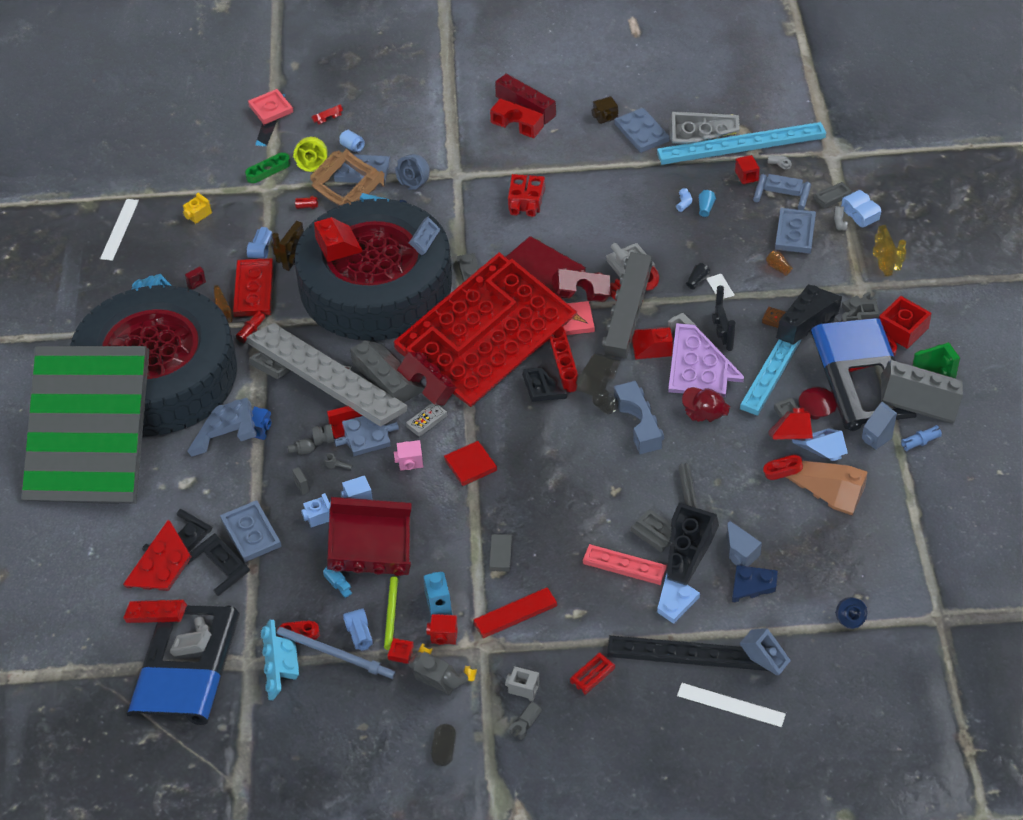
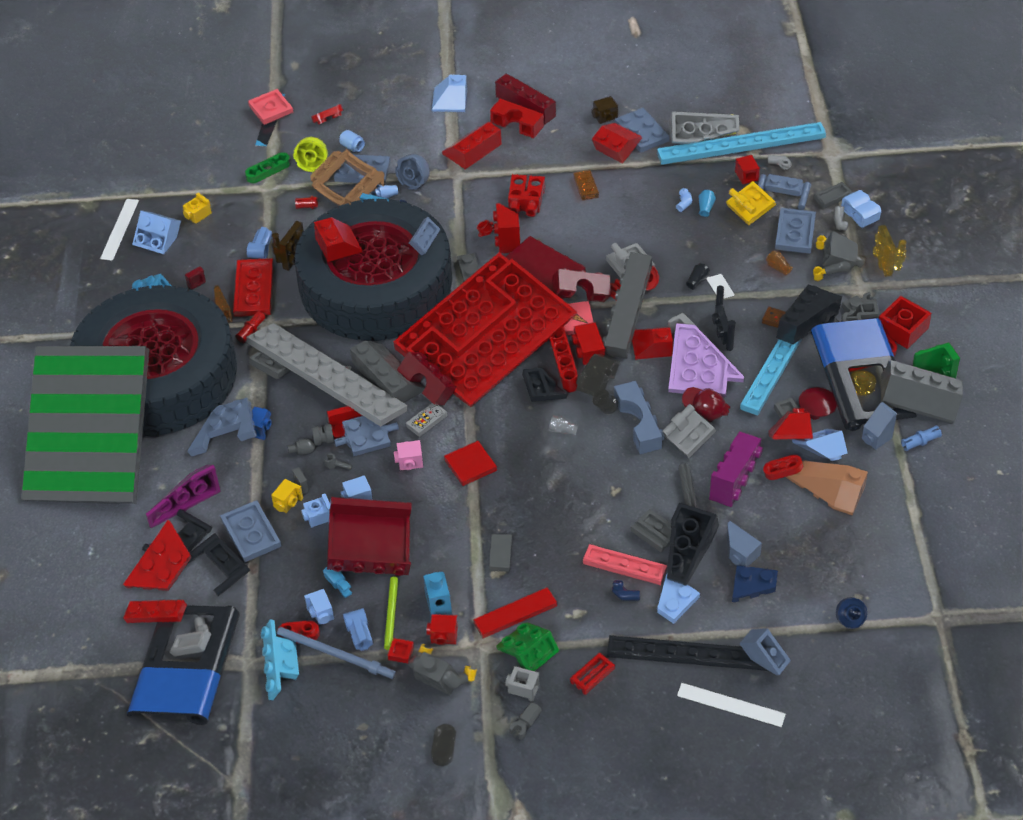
(155, 232): none -> light blue slope
(189, 492): none -> magenta wedge
(286, 496): none -> yellow brick
(319, 606): none -> light blue brick
(386, 191): none -> light blue cone
(450, 94): none -> light blue slope
(474, 145): none -> red slope
(485, 228): none -> red plate
(506, 228): none -> red slope
(529, 645): none -> green bracket
(562, 425): none -> clear cone
(586, 185): none -> clear orange plate
(588, 341): none -> red brick
(615, 141): none -> red slope
(624, 594): none -> dark blue arm
(688, 431): none -> light grey plate
(734, 469): none -> magenta wedge
(750, 202): none -> yellow plate
(838, 255): none -> dark grey torso
(863, 382): none -> clear yellow plate

